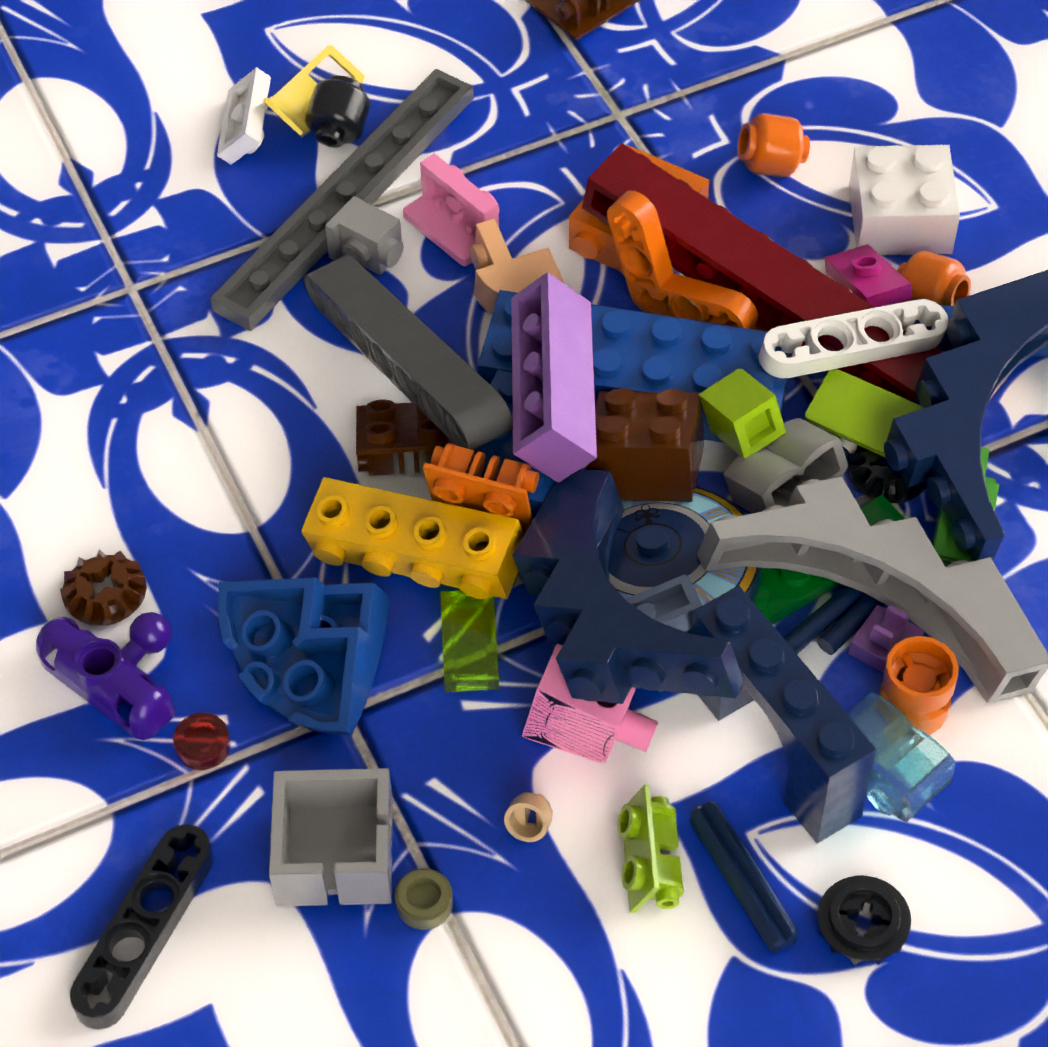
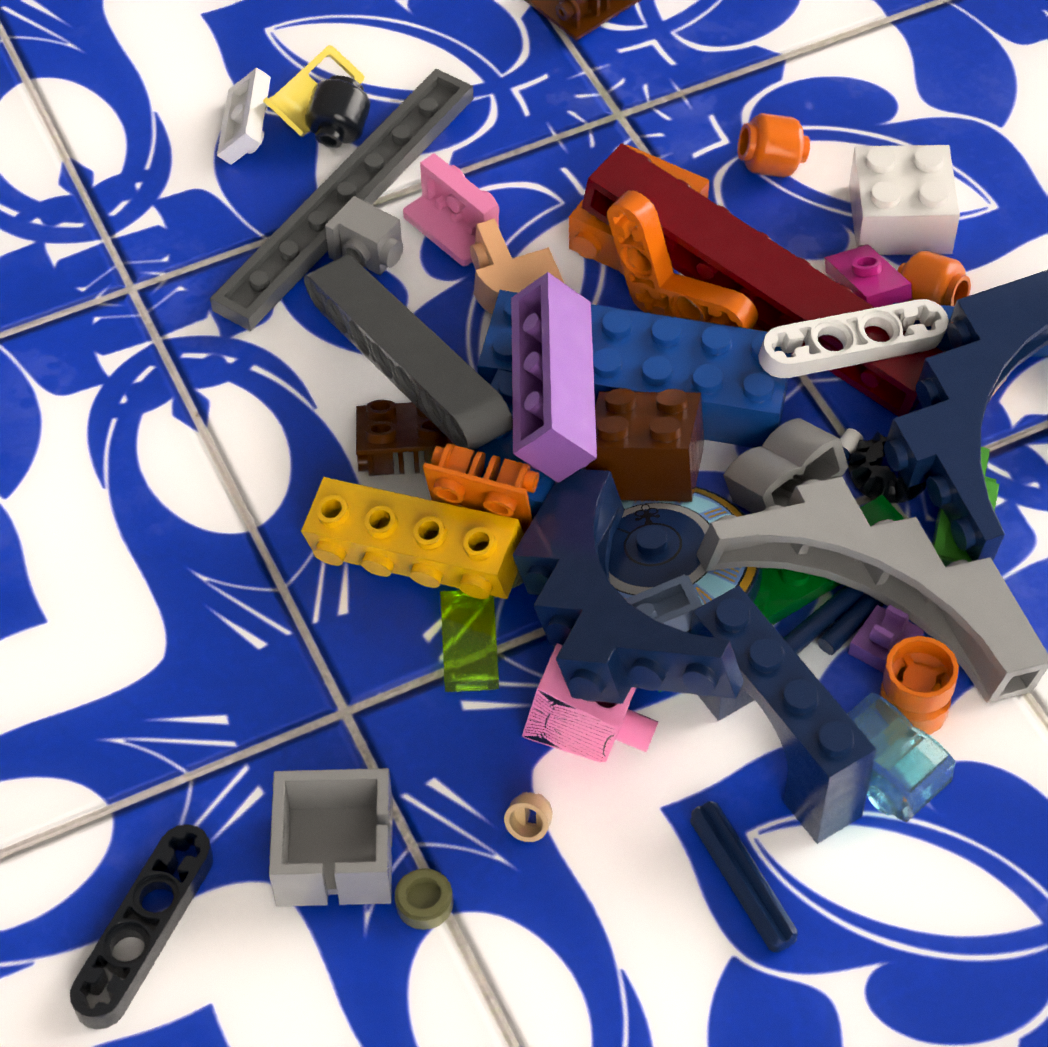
(109, 675): dark purple piece -> none
(111, 603): reddish brown gear -> none
(202, 741): clear red tile -> none
(306, 646): blue brick -> none
(646, 829): lime hinge -> none
(742, 413): lime panel -> none
(856, 410): lime panel -> none
(887, 909): black gear -> none

